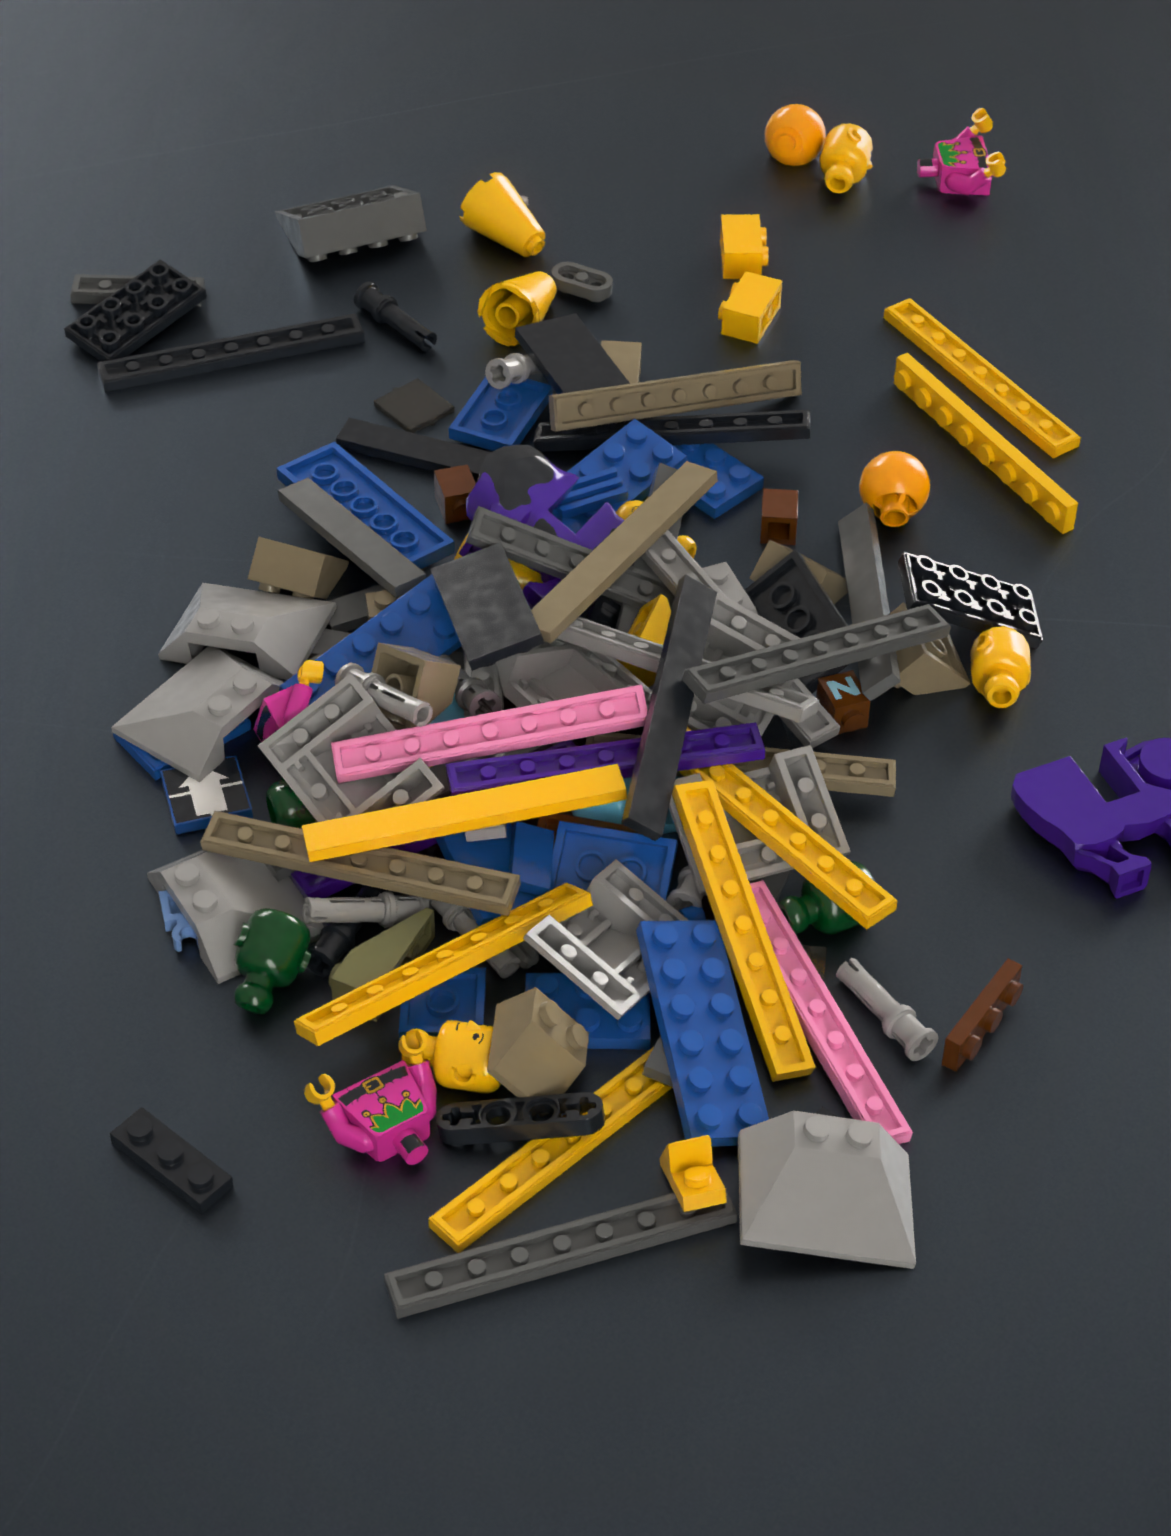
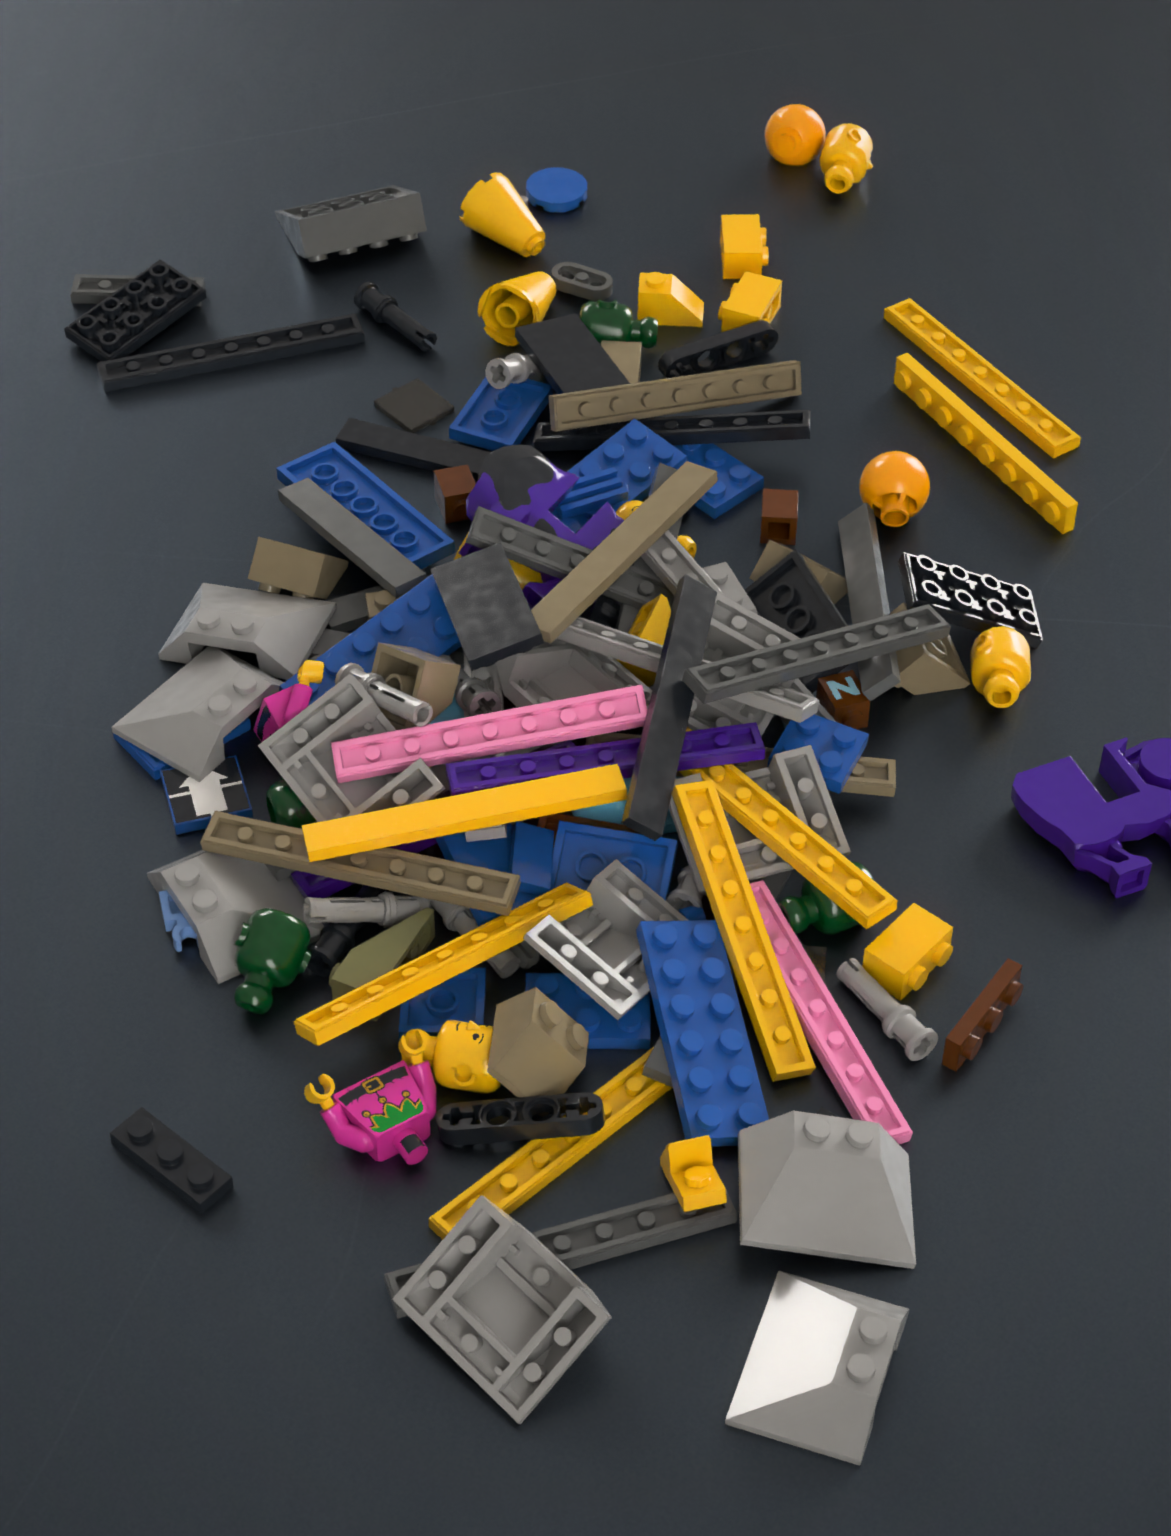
(503, 1307): none -> light grey slope
(556, 189): none -> blue tile
(615, 323): none -> dark green piece
(668, 301): none -> yellow slope
(753, 340): none -> black beam
(817, 1367): none -> light grey slope
(834, 746): none -> blue plate
(908, 951): none -> yellow brick
(963, 162): torso -> none

